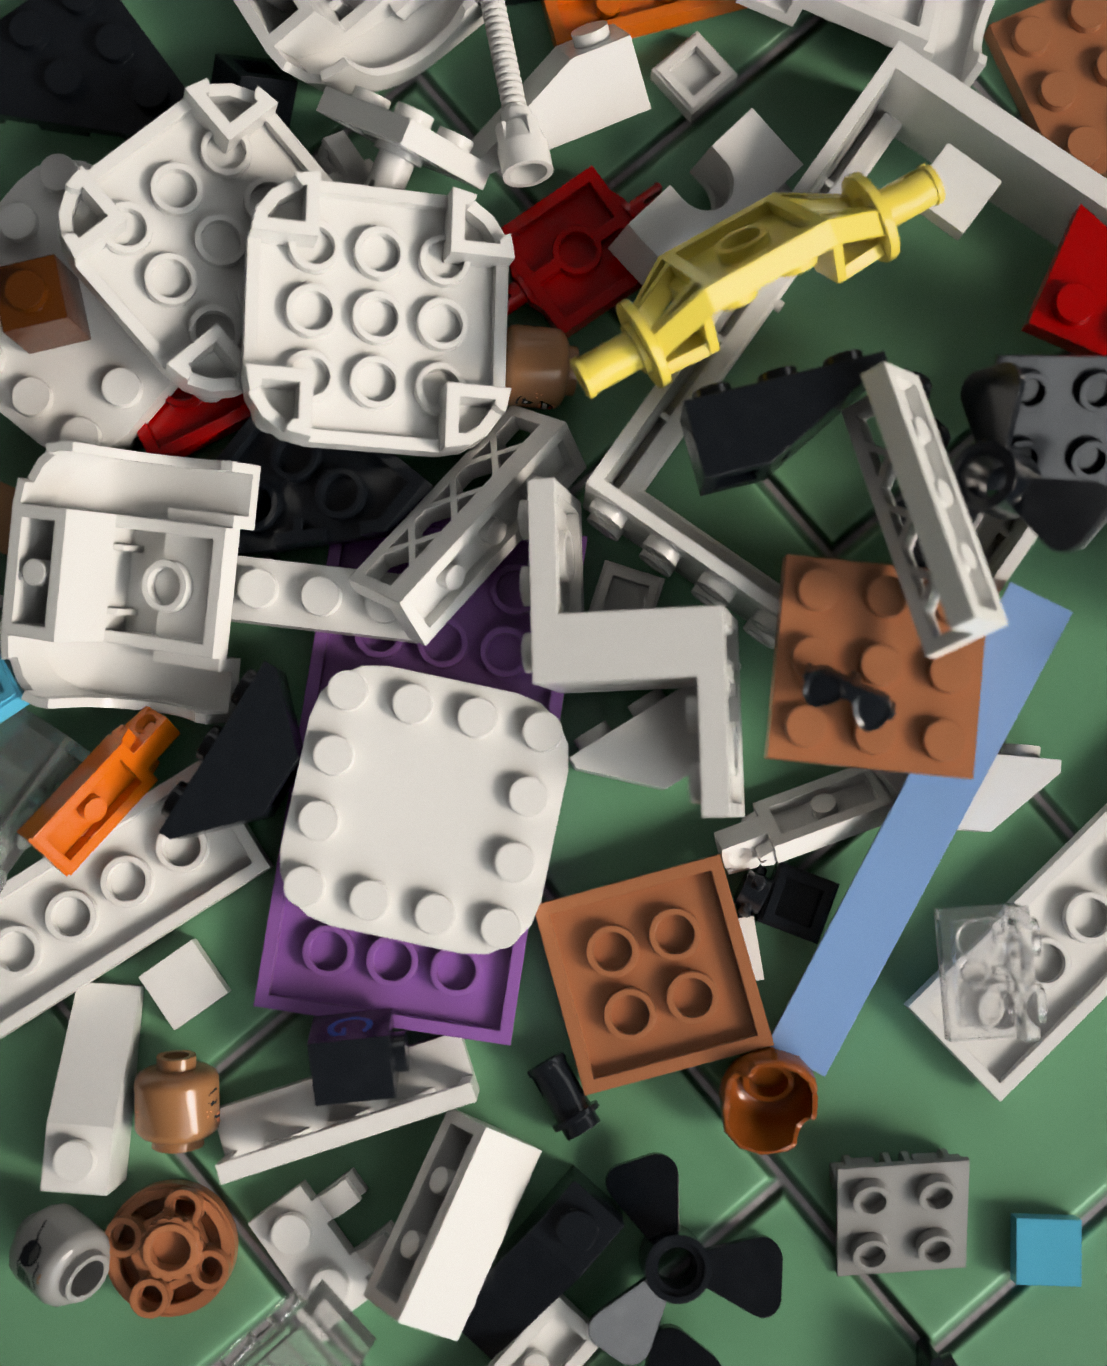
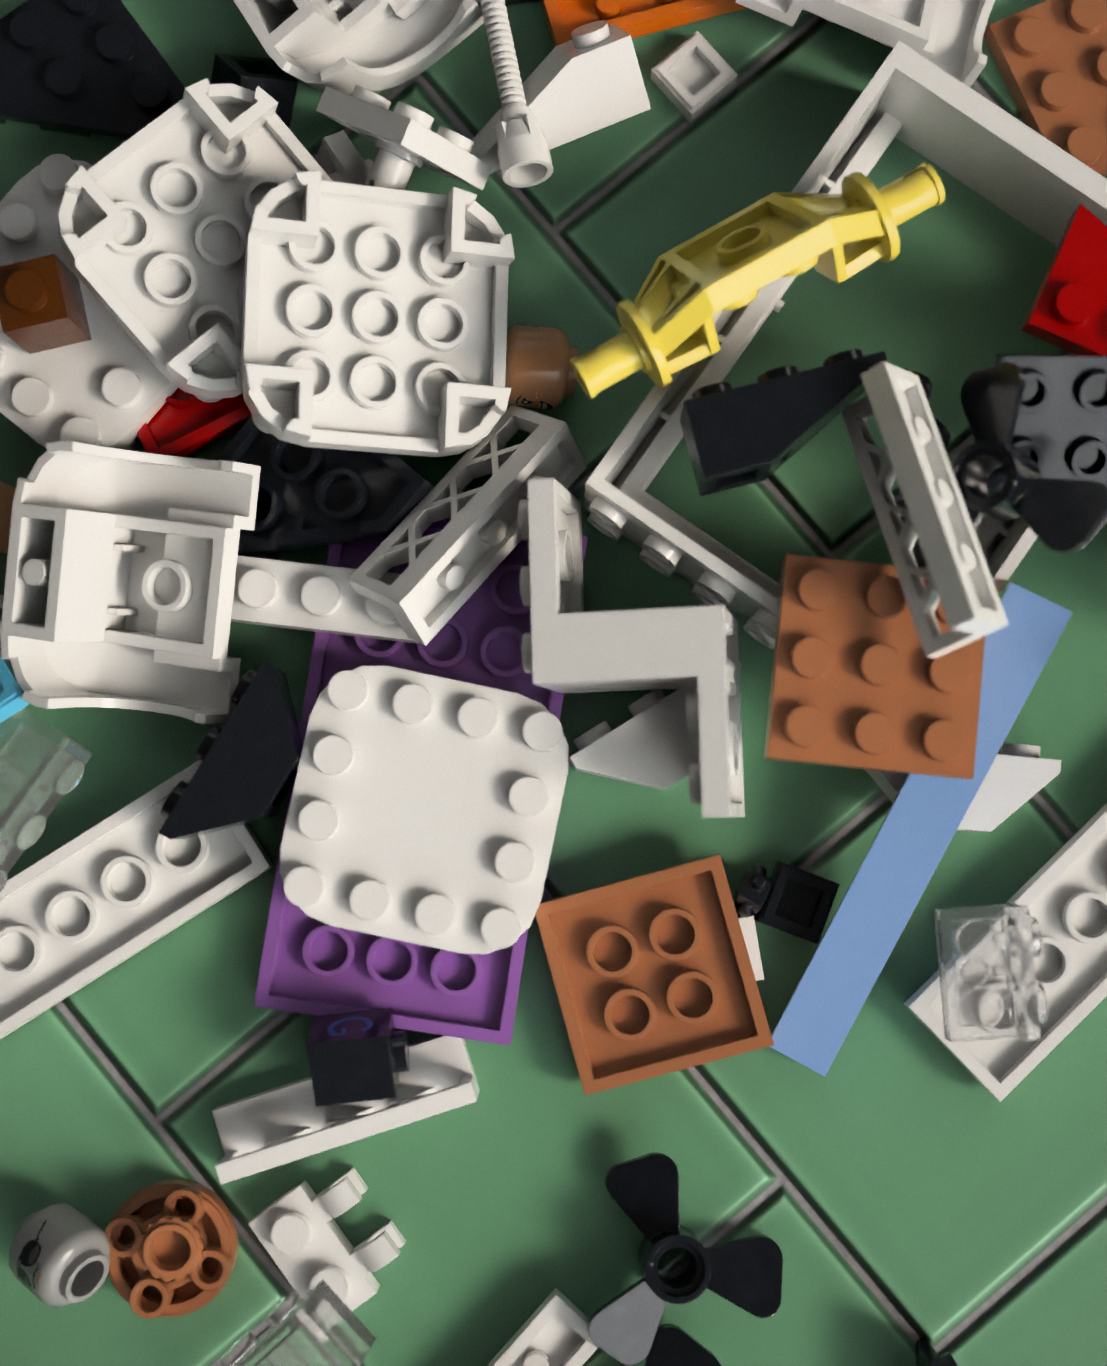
(94, 1092): white slope -> none
(99, 791): orange hinge -> none
(176, 1102): medium nougat head -> none
(184, 984): white tile -> none
(451, 1225): white brick -> none
(542, 1260): black slope -> none
(564, 252): red plate -> none
(564, 1096): black pin -> none
(625, 589): white tile -> none
(735, 174): white arch -> none
(767, 1100): dark orange hair -> none
(805, 819): white hinge -> none
(827, 685): black piece -> none
(900, 1212): light grey hinge -> none
(966, 191): white tile -> none
(1046, 1249): medium azure tile -> none

